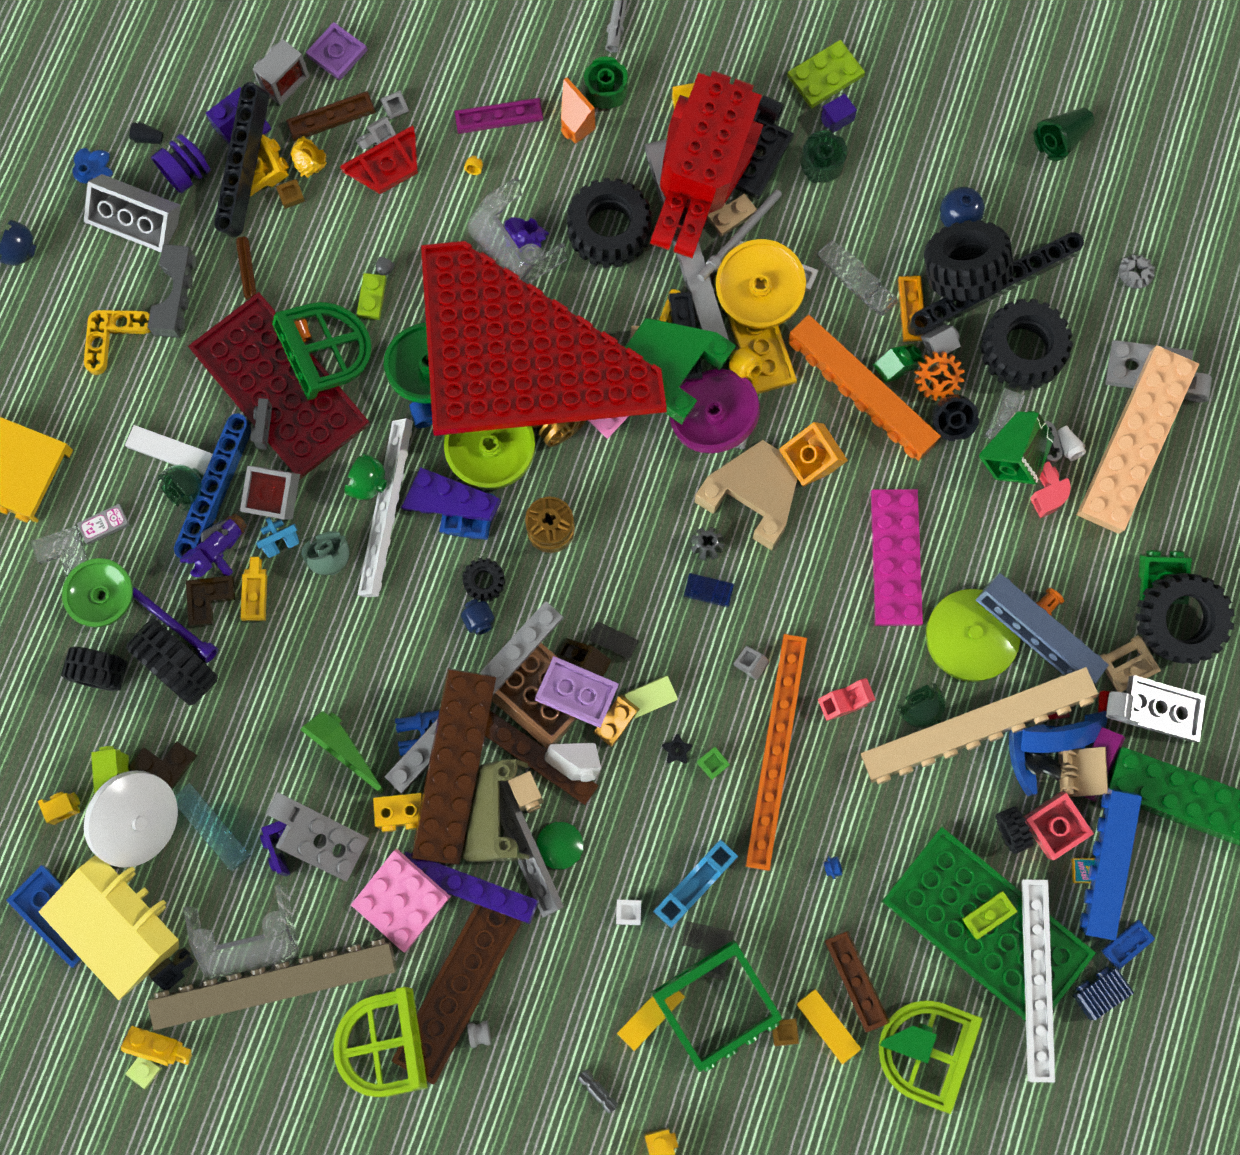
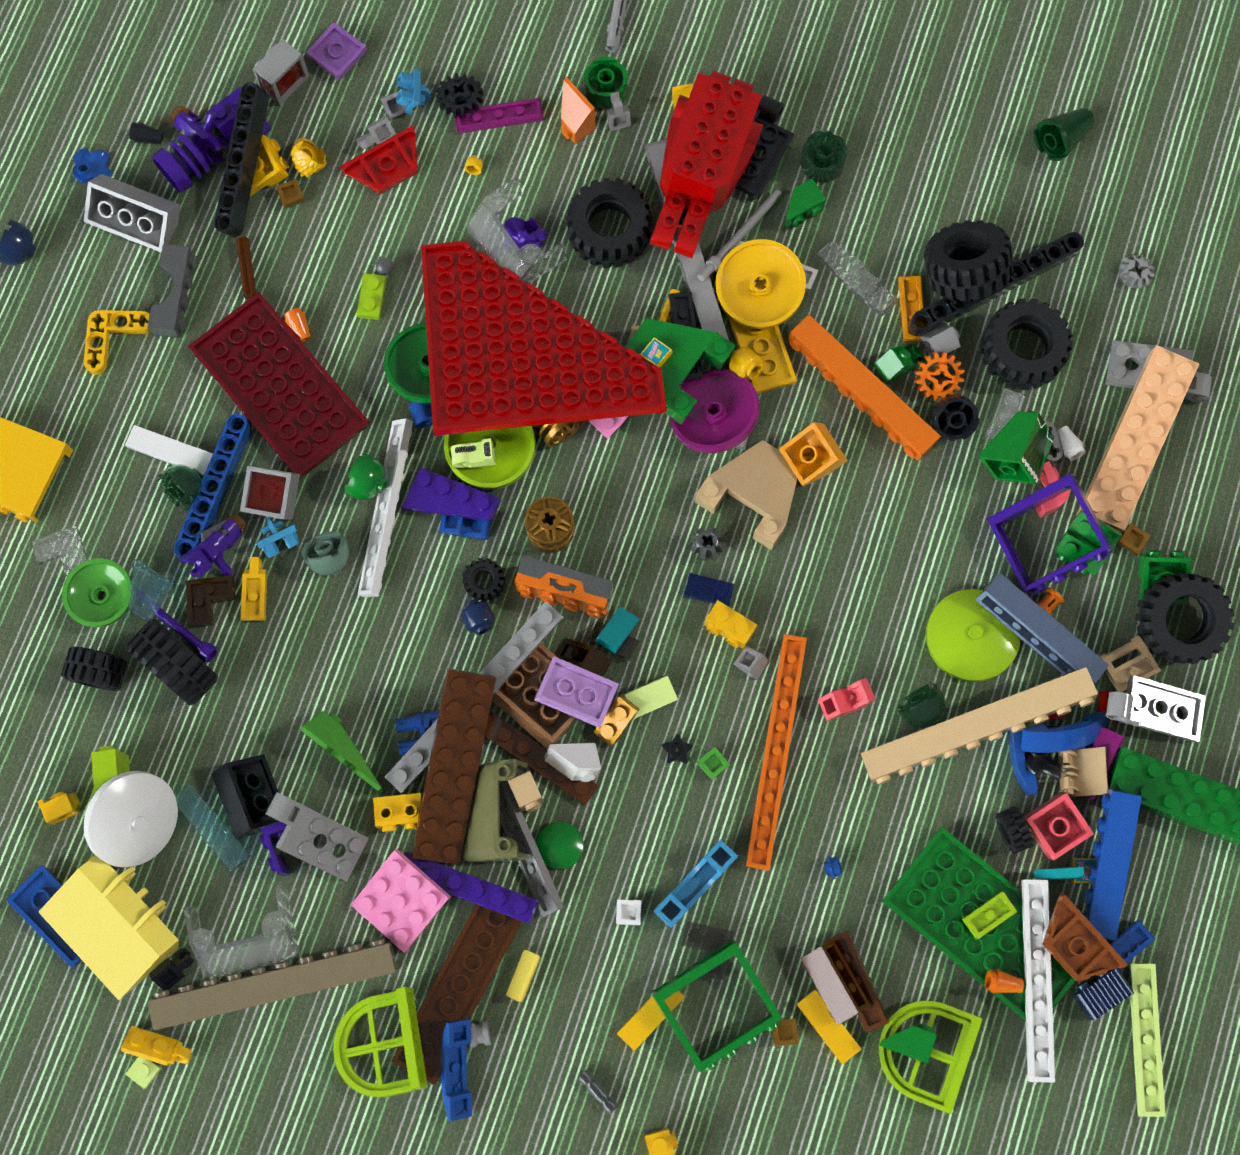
(103, 524): tile -> none
(147, 590): none -> clear light blue wing
(170, 768): dark brown plate -> none
(200, 133): none -> dark purple piece
(246, 794): none -> black slope
(262, 414): dark grey plate -> none
(299, 352): green window -> none
(330, 116): reddish brown tile -> none
(415, 92): none -> dark azure hips
(454, 1069): none -> blue slope
(459, 95): none -> black gear
(473, 454): none -> yellowish green leg
(523, 975): none -> light yellow slope
(564, 587): none -> piece
(617, 630): none -> teal tile
(619, 115): none -> light grey plate
(656, 353): none -> tile
(730, 625): none -> yellow brick
(732, 215): tan plate -> none
(805, 202): none -> green slope
(825, 74): lime plate -> none
(835, 982): none -> brick
(838, 113): dark purple brick -> none
(896, 557): dark pink plate -> none
(961, 205): dark blue cylinder -> none
(1002, 982): none -> orange cone
(1031, 502): none -> dark purple window
(1059, 873): none -> teal tile
(1078, 943): none -> dark orange wing
(1081, 540): none -> green plate
(1133, 539): none -> pearl gold plate
(1146, 1040): none -> yellowish green plate

